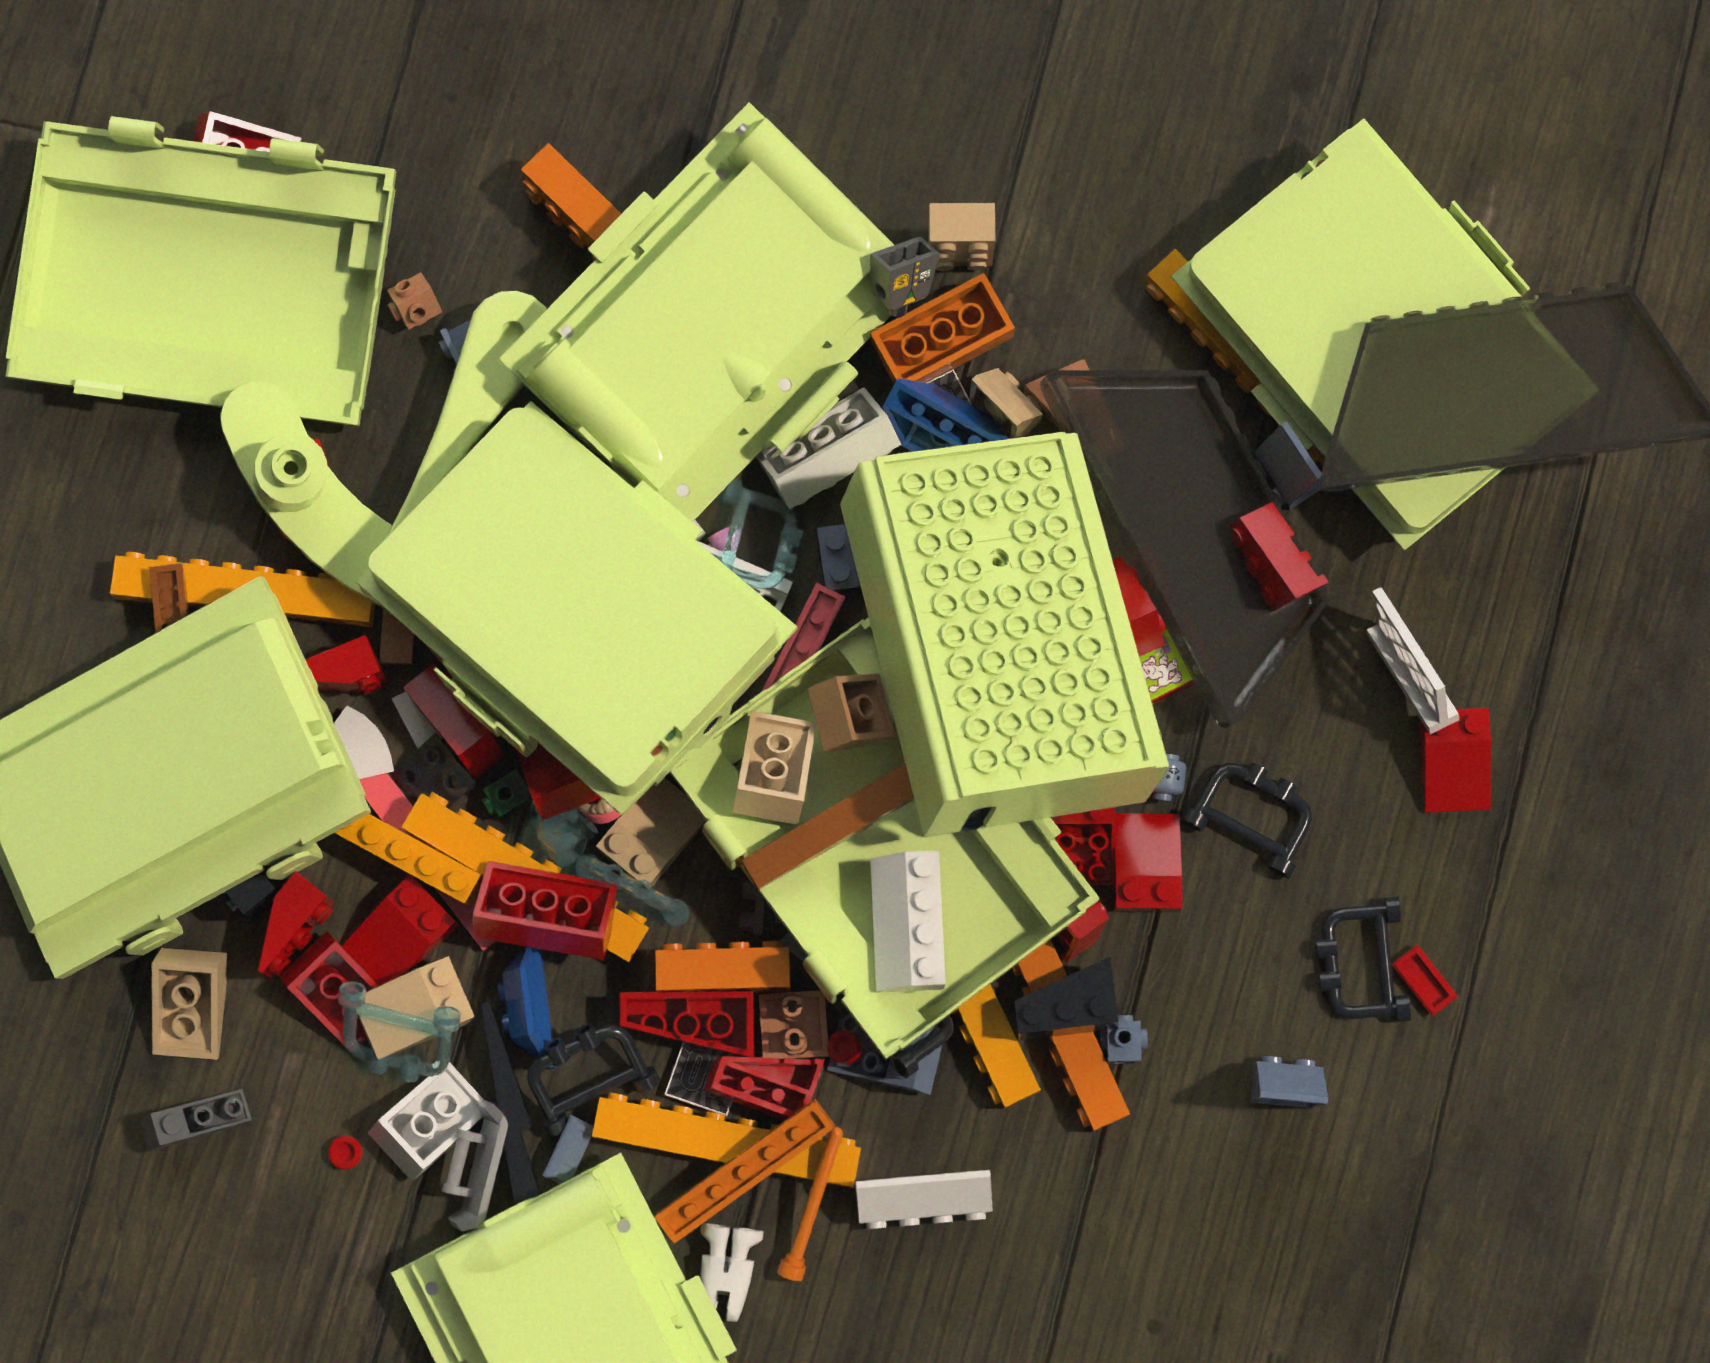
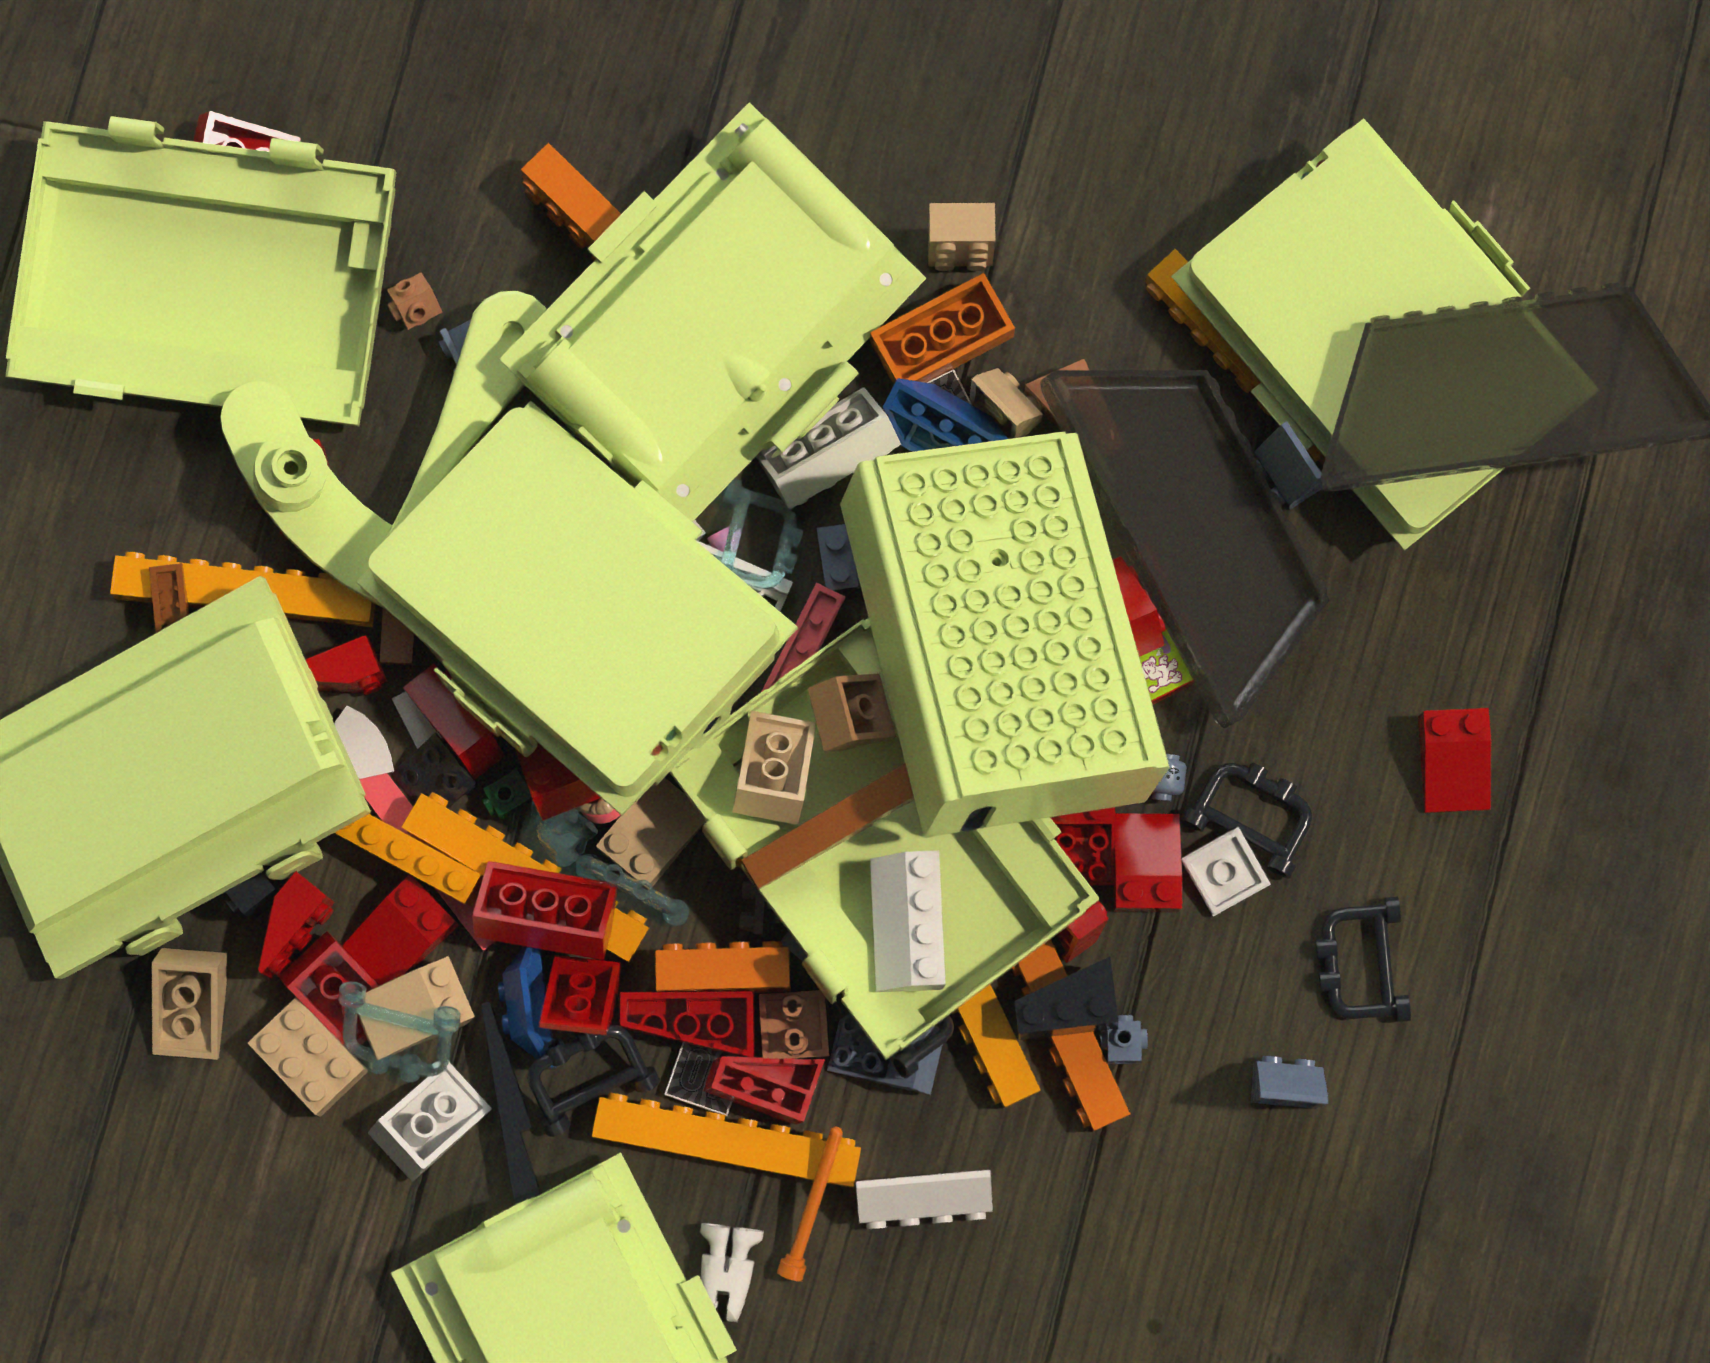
(194, 1120): dark grey slope -> none
(307, 1057): none -> tan brick
(345, 1152): red tile -> none
(483, 1170): light grey piece -> none
(569, 1150): sand blue tile -> none
(581, 995): none -> red slope
(744, 1171): orange plate -> none
(844, 1047): red tile -> none
(903, 274): dark grey torso -> none
(1225, 871): none -> white tile
(1274, 557): wedge -> none
(1410, 666): white fence -> none
(1424, 980): red tile -> none

